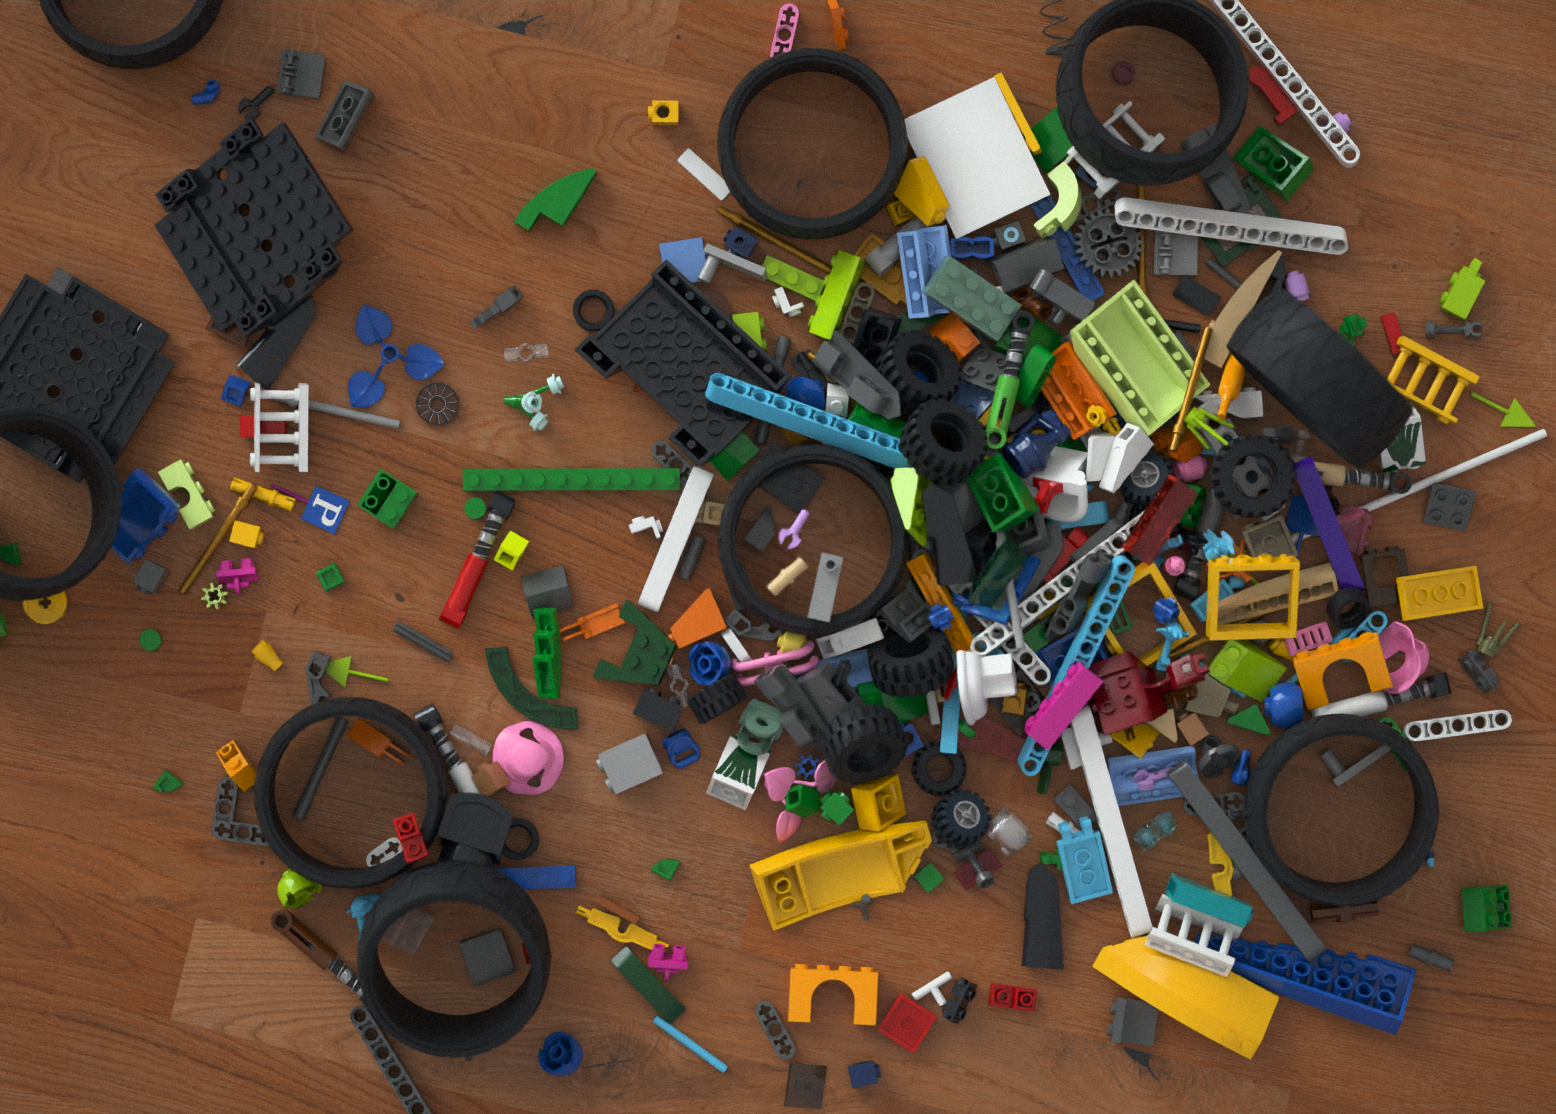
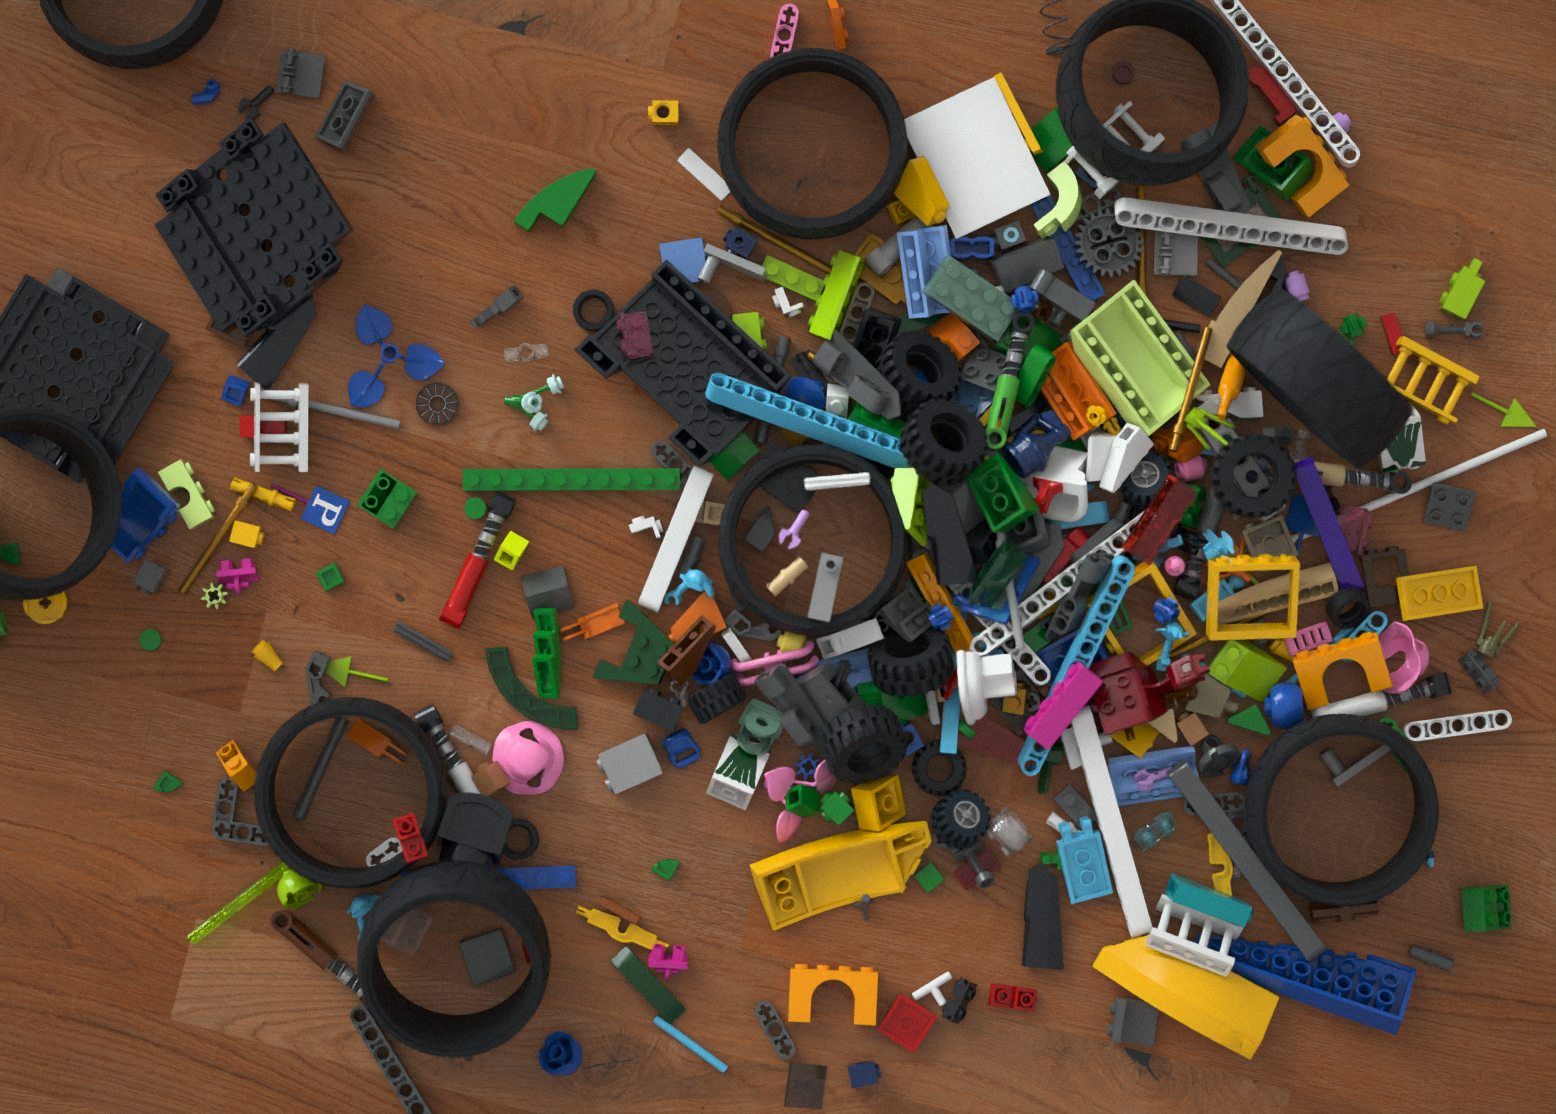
(237, 903): none -> clear neon green axle
(636, 334): none -> clear pink bracket
(688, 651): none -> reddish brown slope
(693, 579): none -> medium azure piece
(837, 481): none -> white axle
(1024, 299): none -> blue gear
(1327, 178): none -> light orange arch

